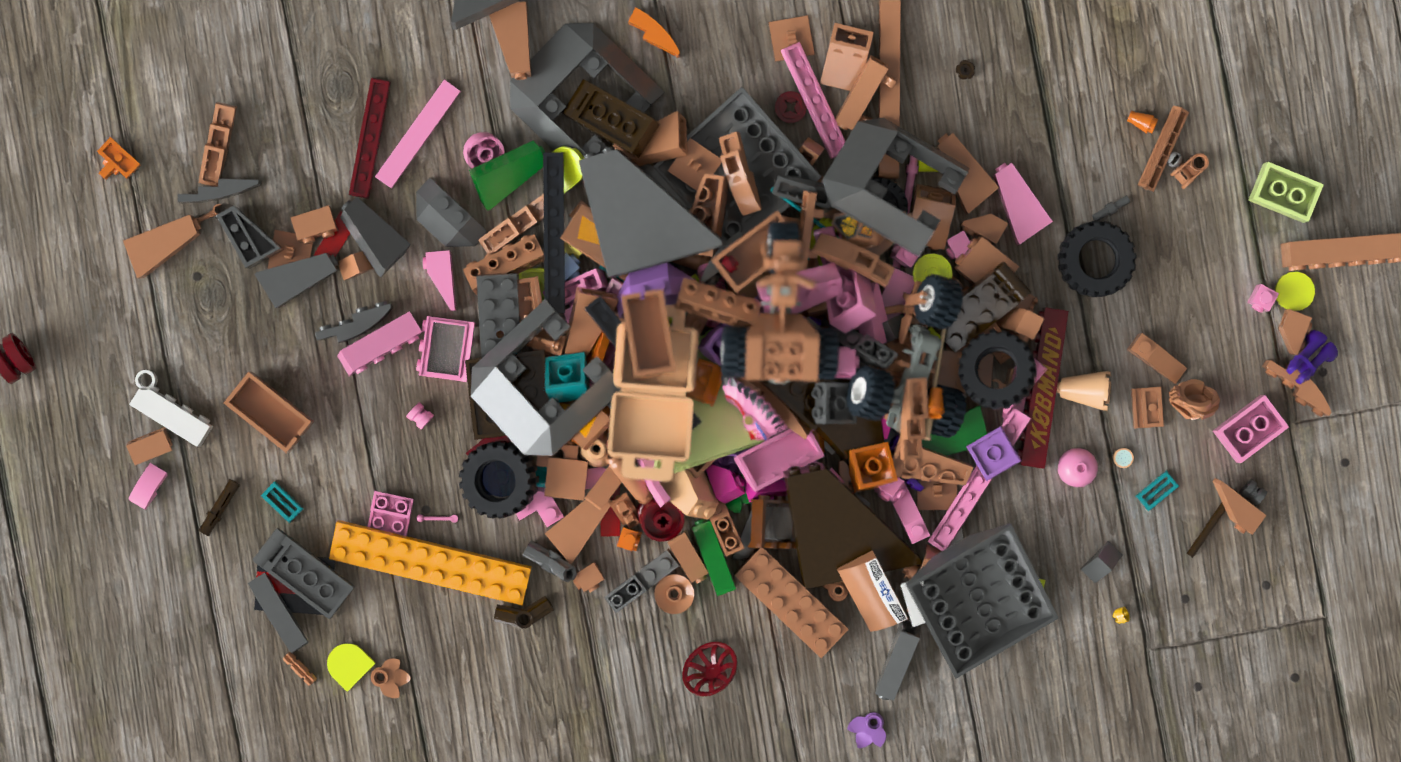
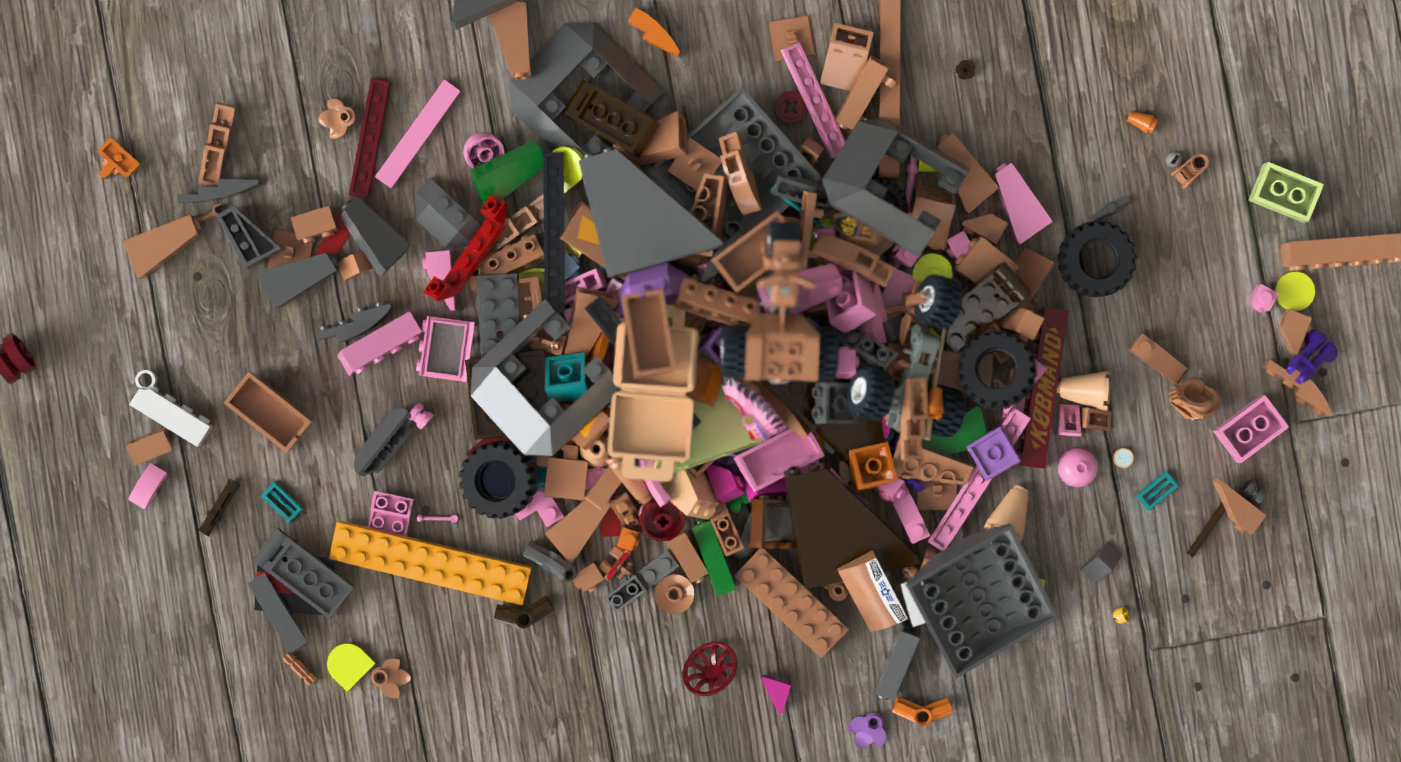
(334, 118): none -> nougat plate
(383, 442): none -> dark grey brick
(474, 253): none -> red slope
(609, 570): none -> nougat hips
(730, 263): dark red plate -> none
(777, 690): none -> dark pink slope
(910, 710): none -> orange piece
(1011, 510): none -> light nougat cone
(1032, 269): none -> nougat piece
(1069, 420): none -> bright pink slope
(1095, 419): none -> nougat slope
(1147, 407): nougat plate -> none
(1163, 148): nougat piece -> none

